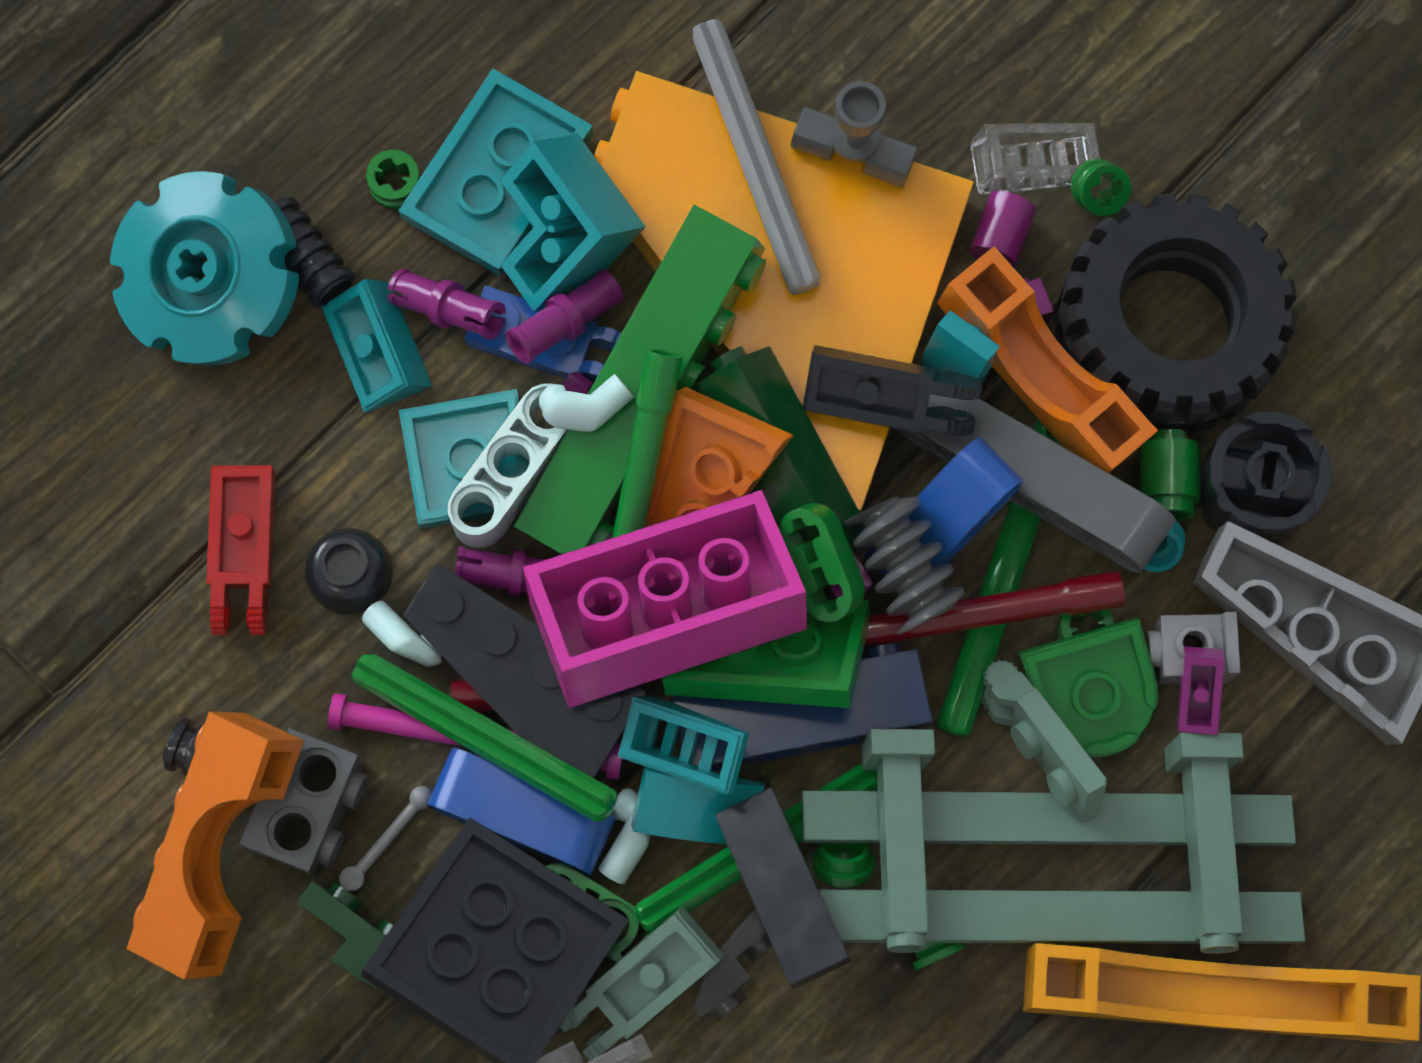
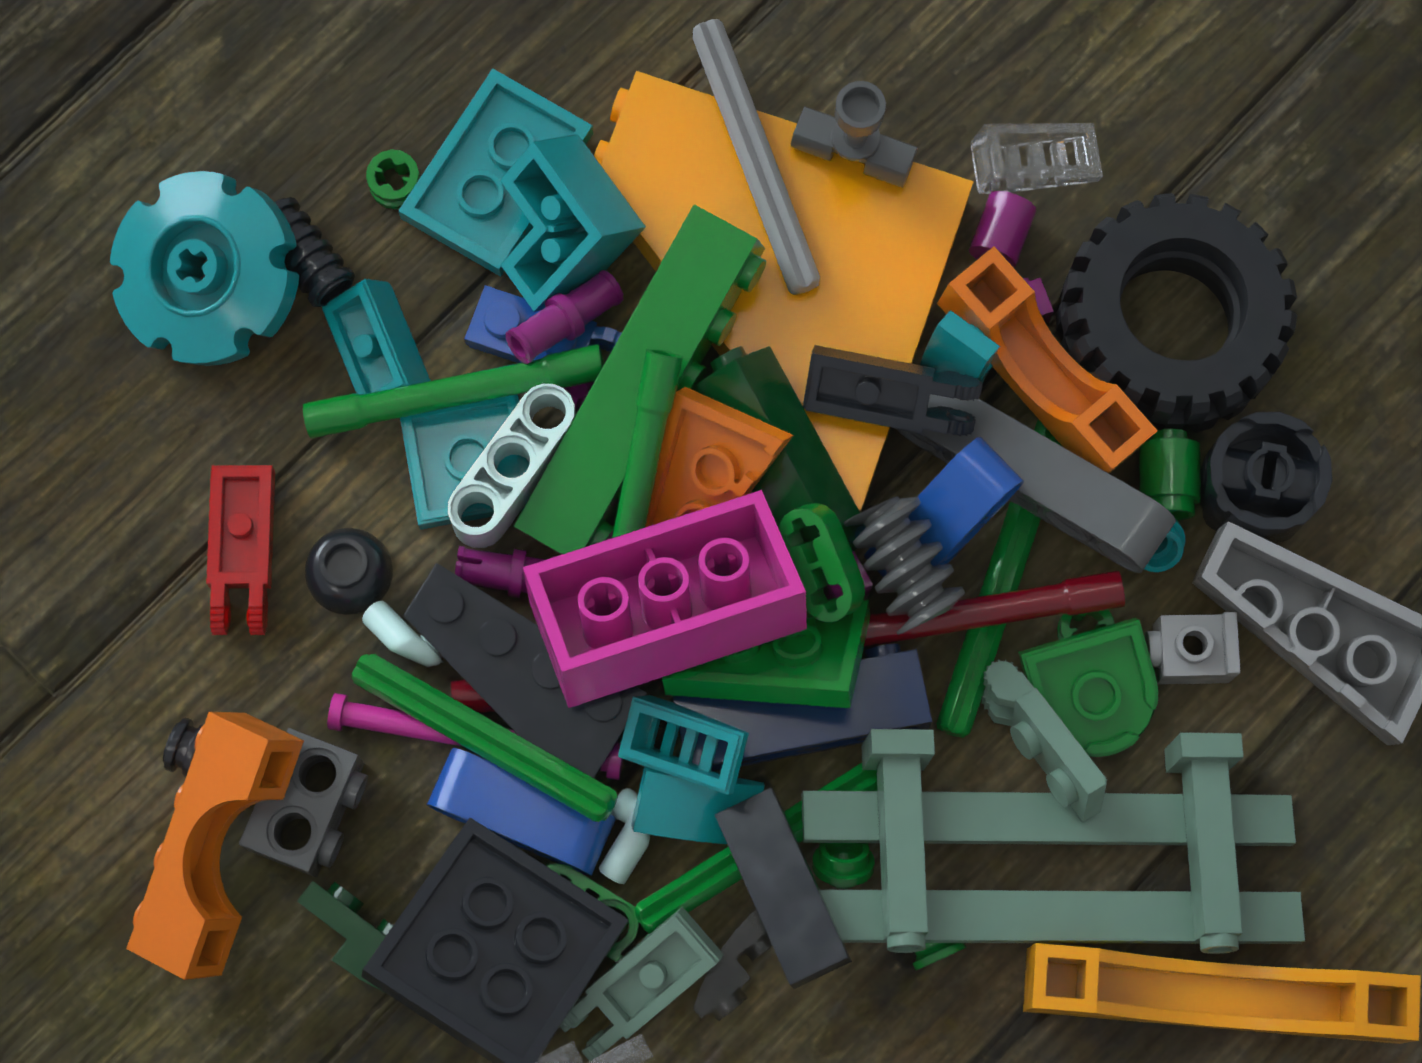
(354, 877): light grey hinge -> none
(358, 410): none -> green piece
(447, 304): magenta pin -> none
(584, 411): light aqua arm -> none
(1090, 175): green bush -> none
(1200, 690): magenta piece -> none

